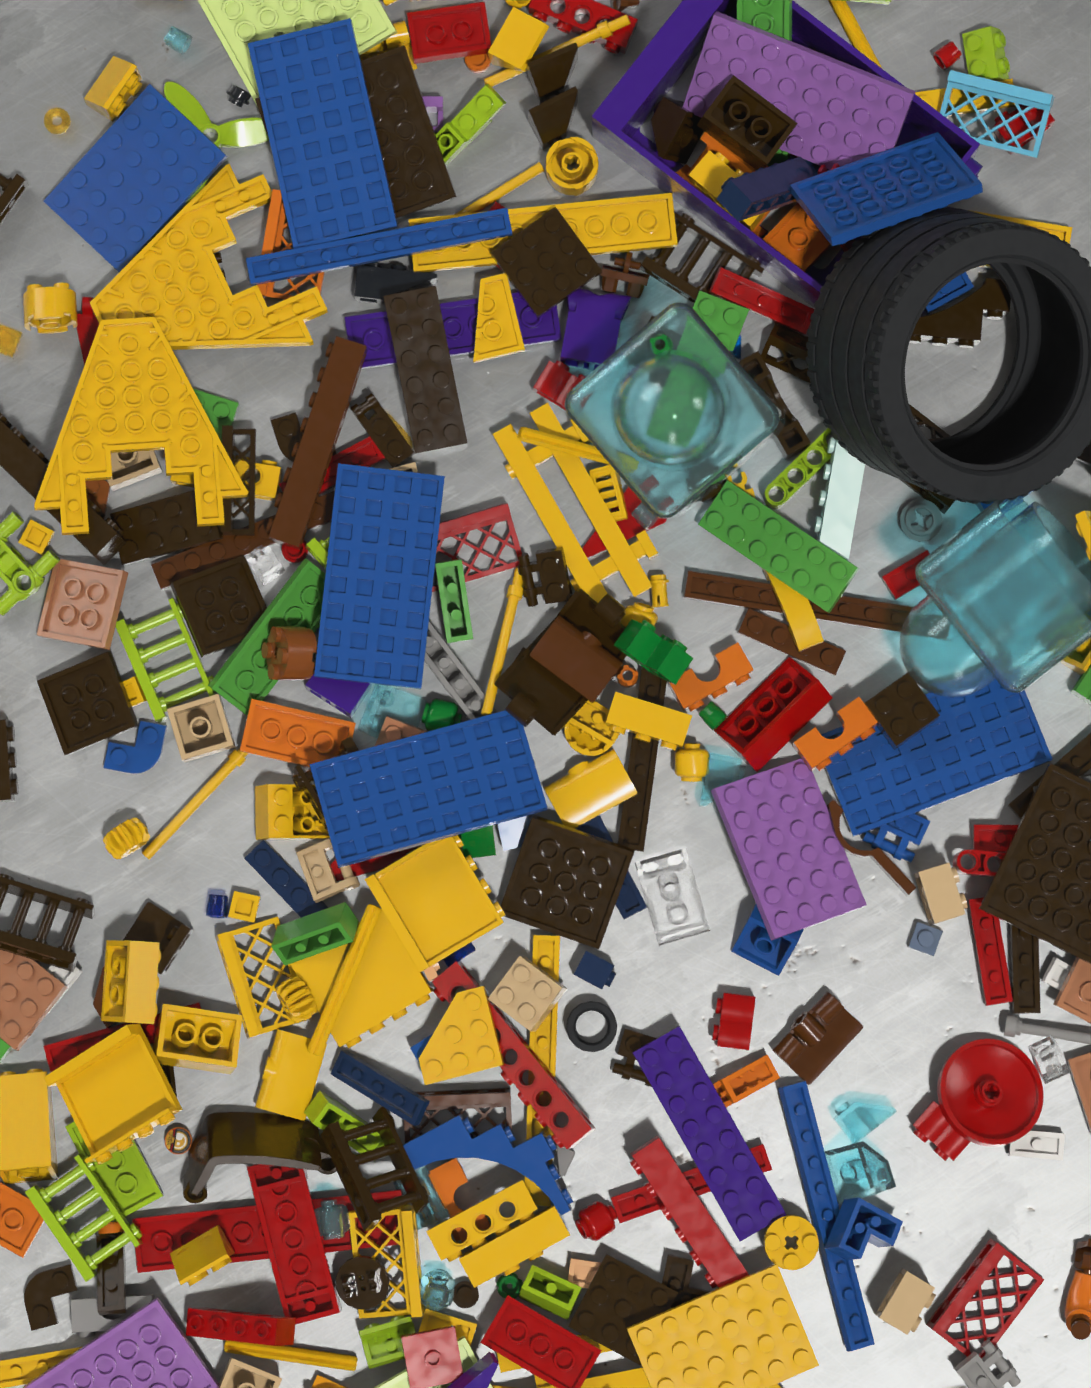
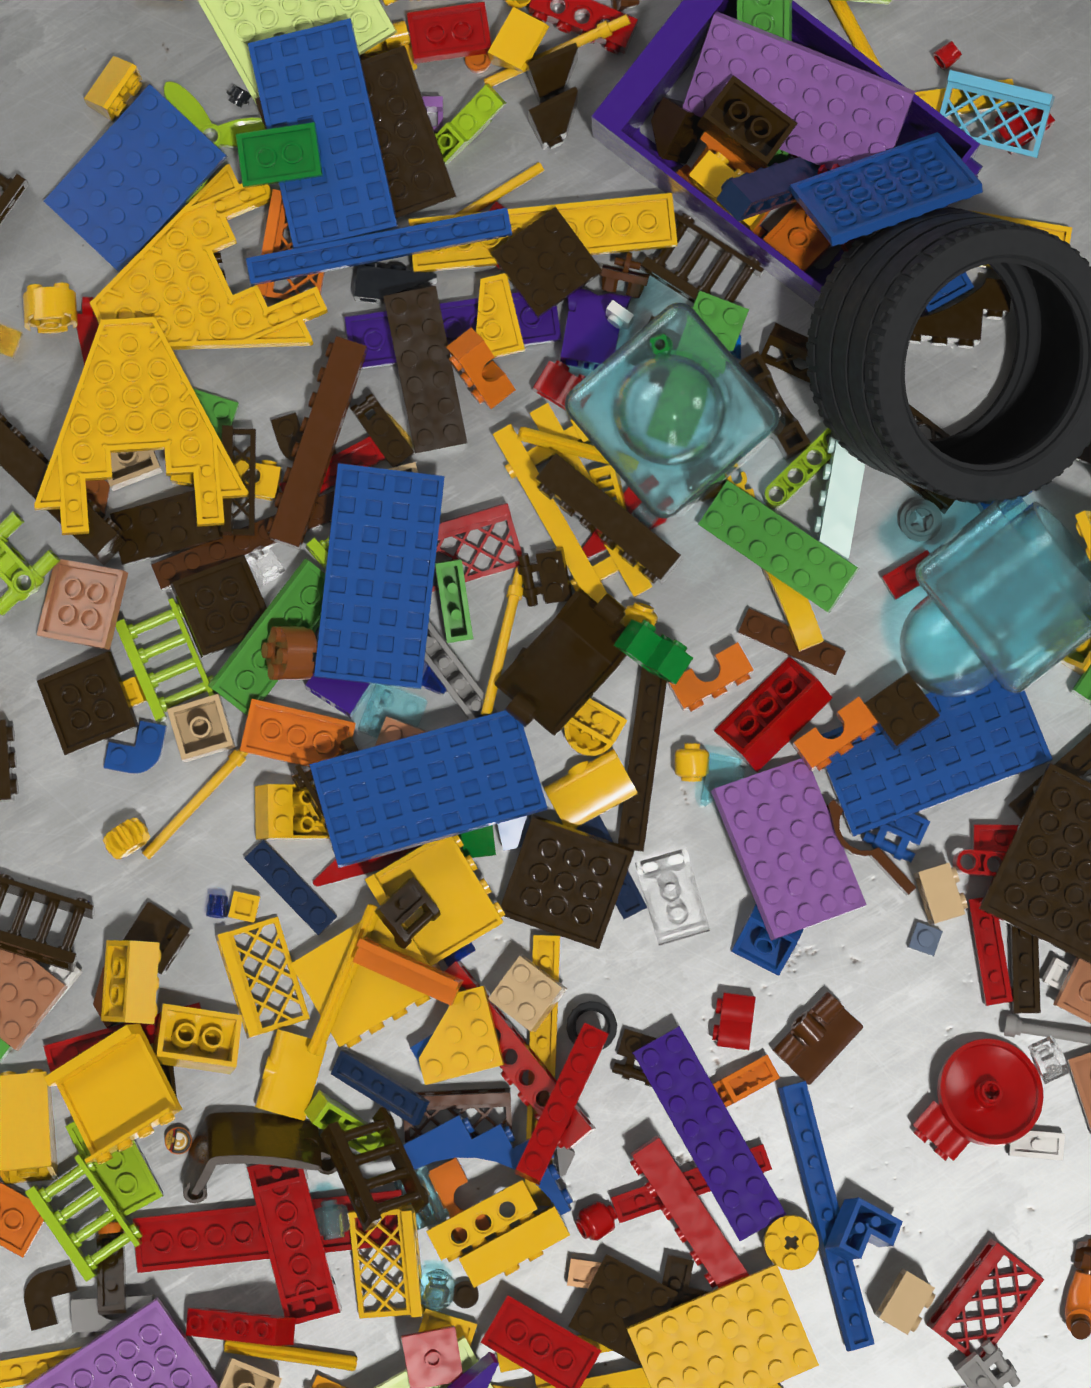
(36, 537): yellow plate -> none
(53, 114): clear yellow plate -> none
(178, 40): clear light blue hose -> none
(200, 1254): yellow slope -> none
(279, 155): none -> green plate
(294, 555): red plate -> none
(296, 999): yellow gear -> none
(315, 933): bright green brick -> none
(320, 873): tan plate -> none
(375, 1280): dark brown plate -> none
(383, 1342): lime bracket -> none
(401, 906): none -> dark brown plate
(407, 970): none -> orange fence
(432, 683): none -> clear blue slope
(440, 714): green head -> none
(470, 356): none -> orange arch
(502, 1284): green plate -> none
(550, 1292): lime brick -> none
(561, 1103): none -> red arch
(566, 152): yellow brick -> none
(576, 658): reddish brown panel -> none
(595, 970): dark blue brick -> none
(609, 519): none -> dark brown brick
(619, 316): none -> white plate
(624, 683): orange hose -> none
(648, 721): yellow brick -> none
(659, 590): yellow pin -> none
(712, 715): green hose -> none
(761, 300): red plate -> none
(762, 597): reddish brown plate -> none
(858, 1171): clear light blue slope -> none
(860, 1119): clear light blue slope -> none
(986, 53): lime bracket -> none

